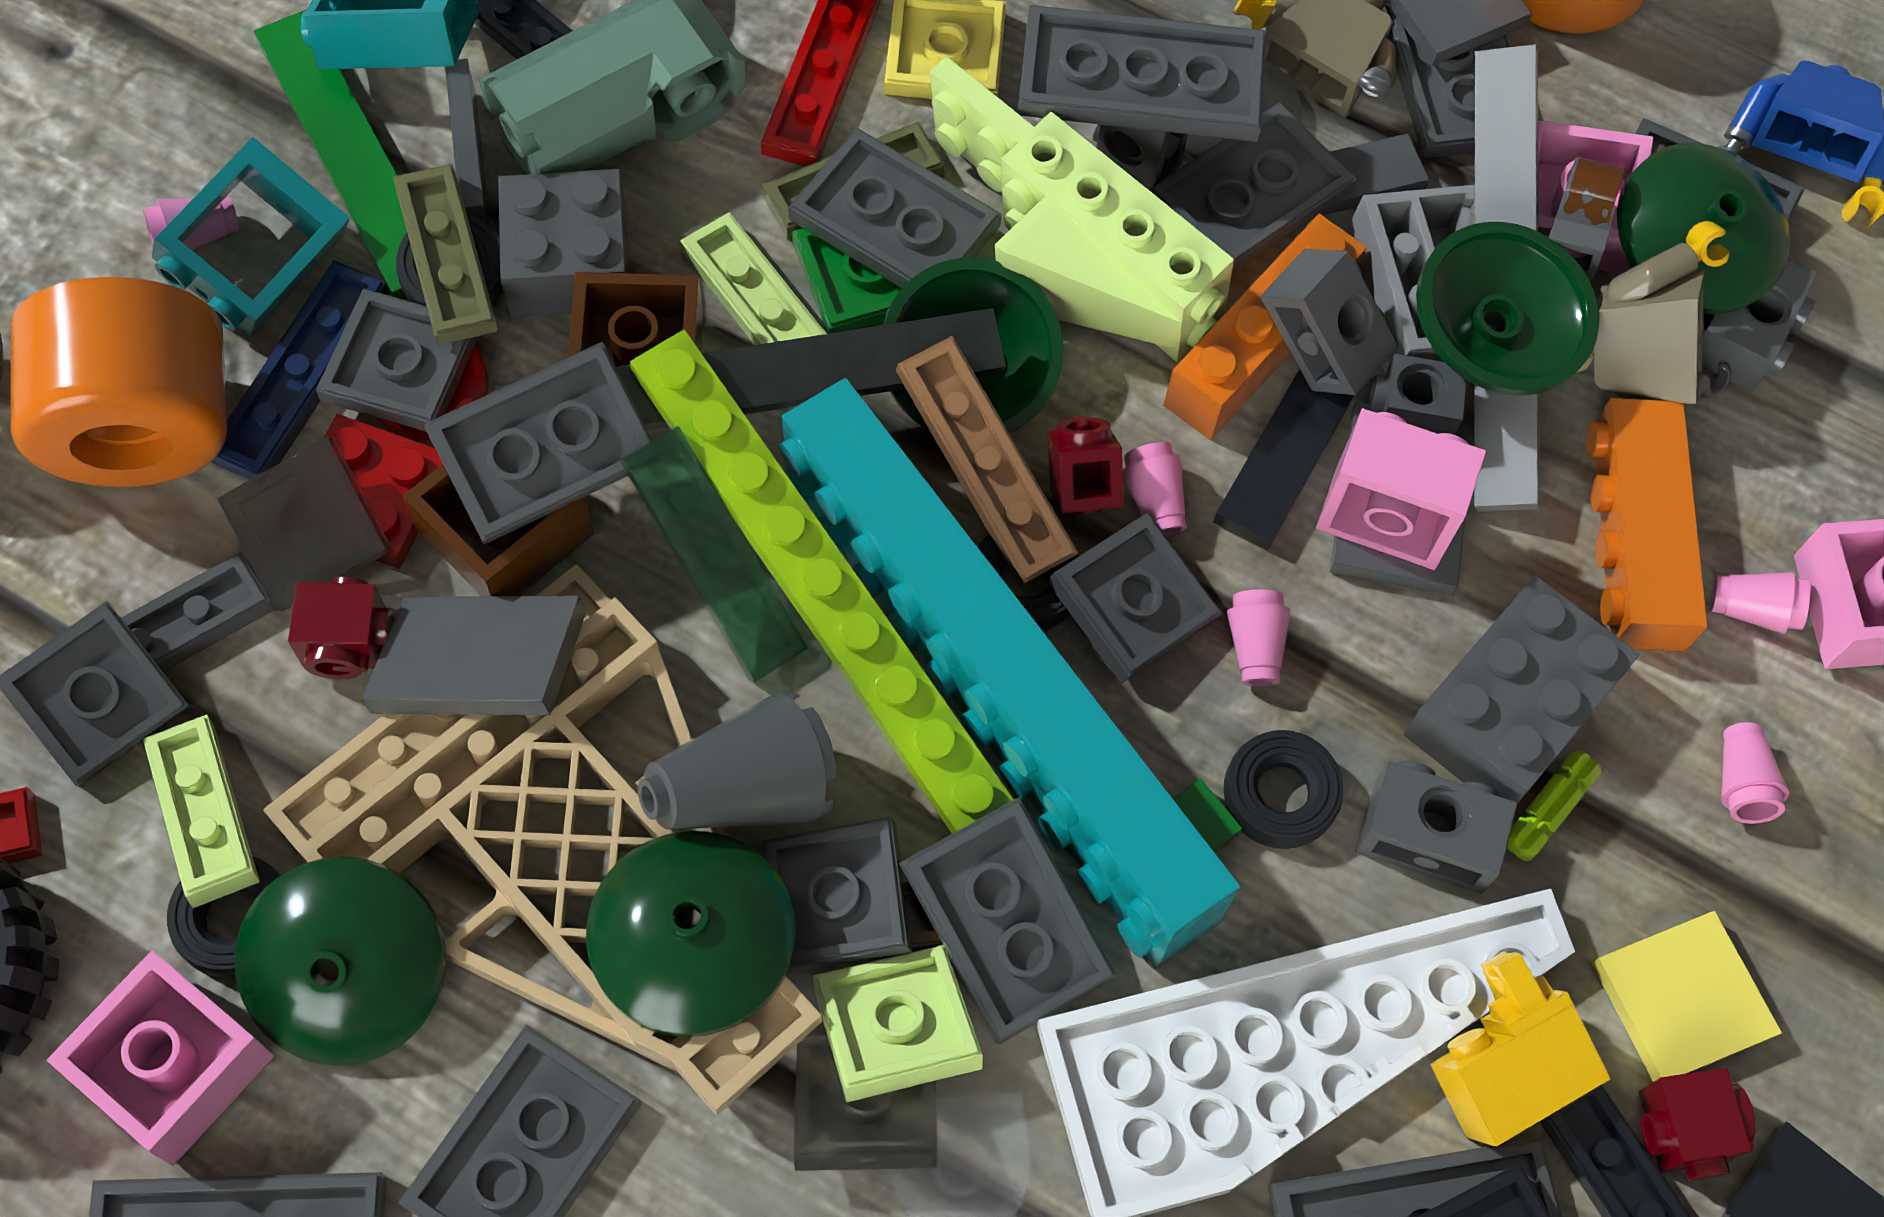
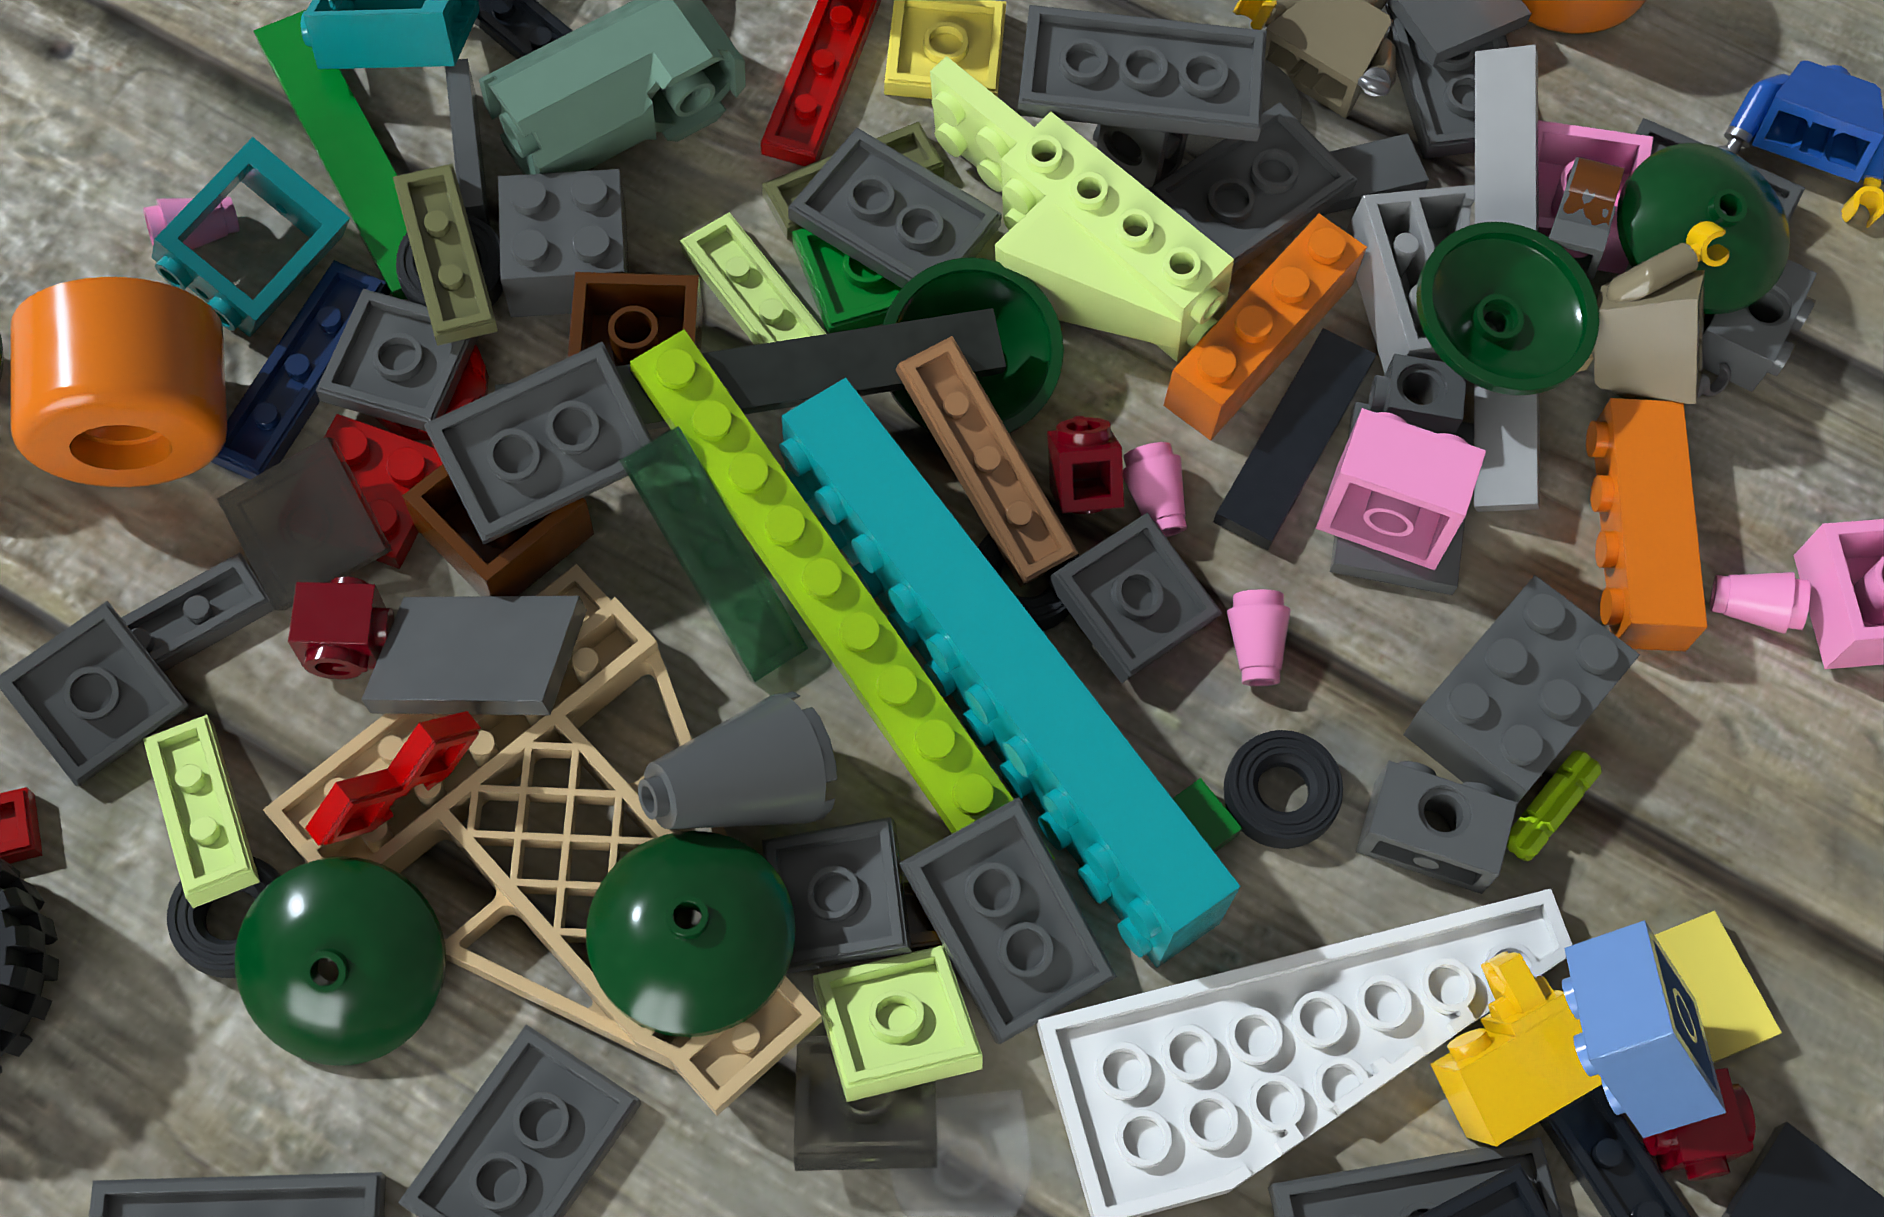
(160, 1059): bright pink brick -> none
(364, 801): none -> red tile
(1329, 321): dark grey brick -> none
(1641, 1031): none -> medium blue brick
(1750, 776): bright pink cone -> none

